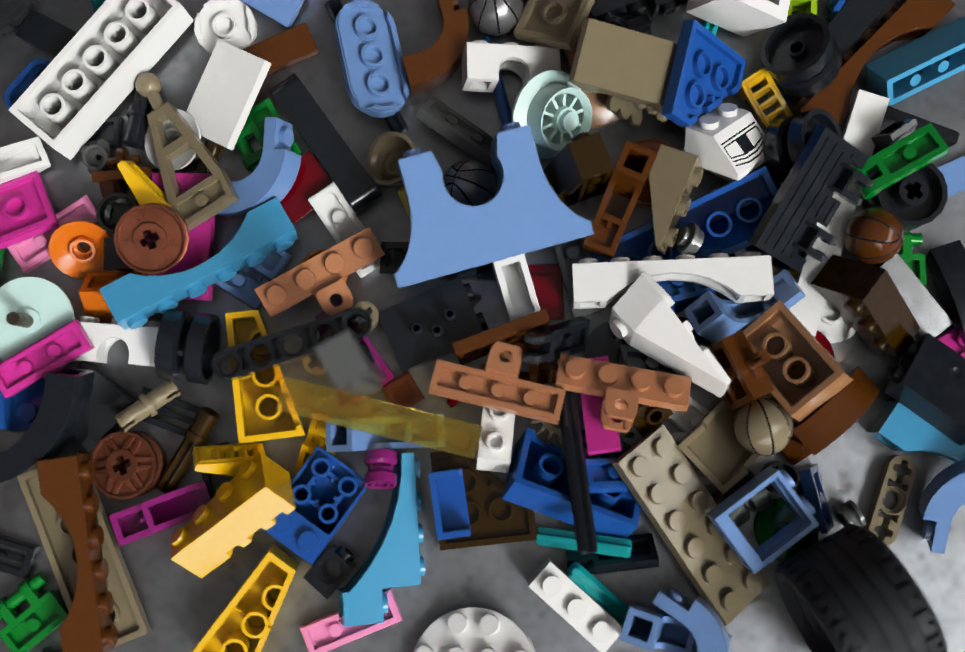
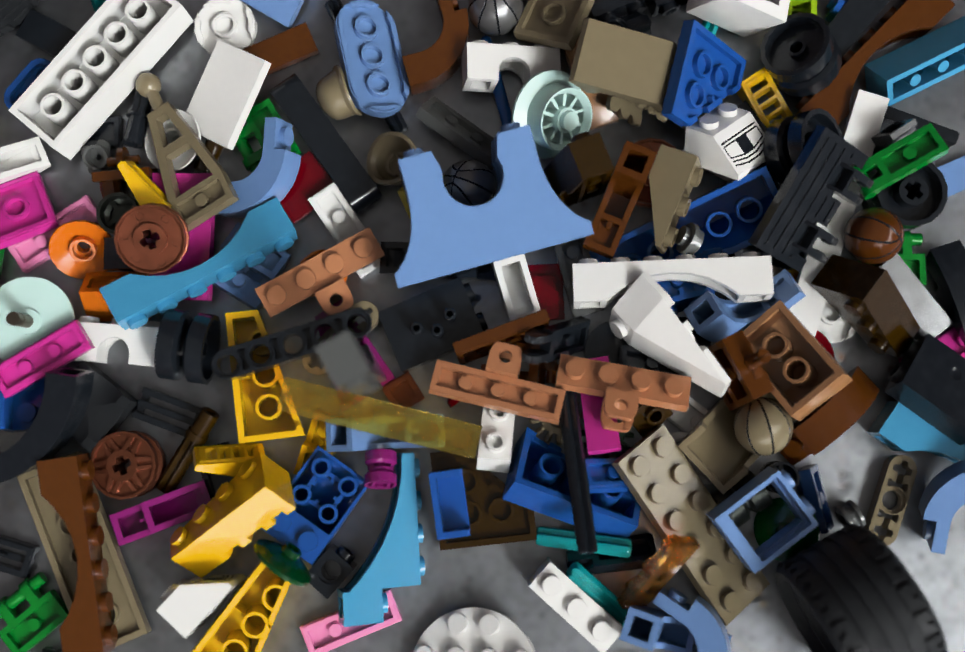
(146, 405): dark tan pin -> none
(195, 601): none -> white slope
(283, 561): none -> dark green dish
(334, 96): none -> dark tan helmet
(658, 570): none -> clear orange tile

